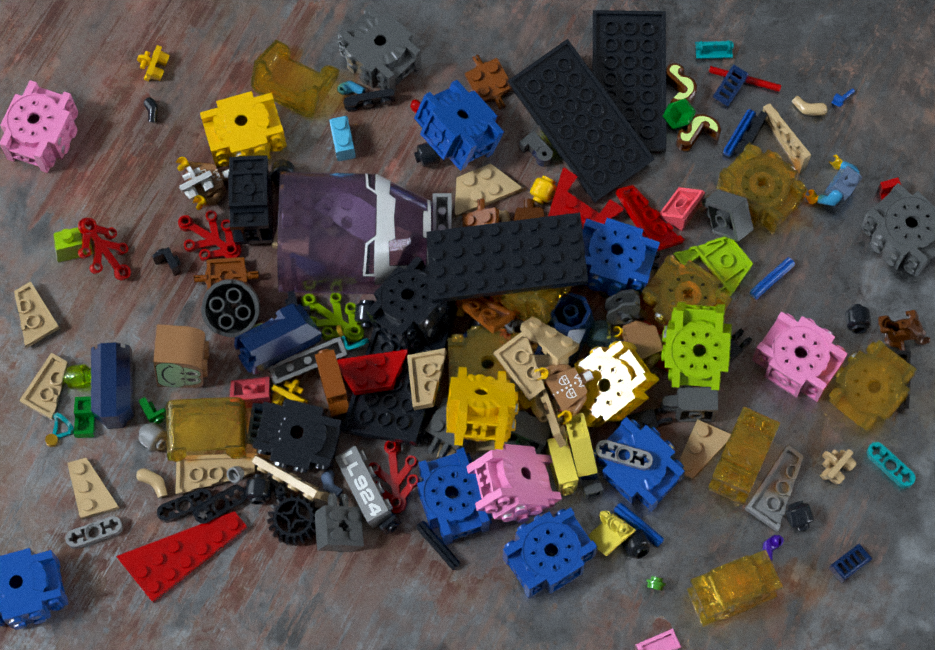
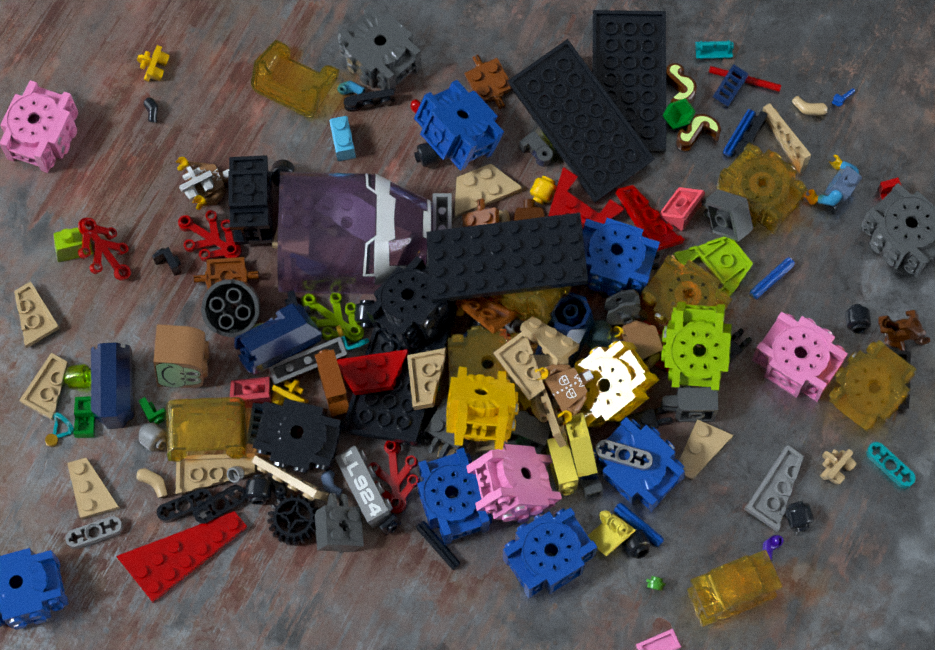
(234, 136): yellow piece -> none
(743, 455): clear yellow piece -> none
(838, 572): dark blue slope -> none

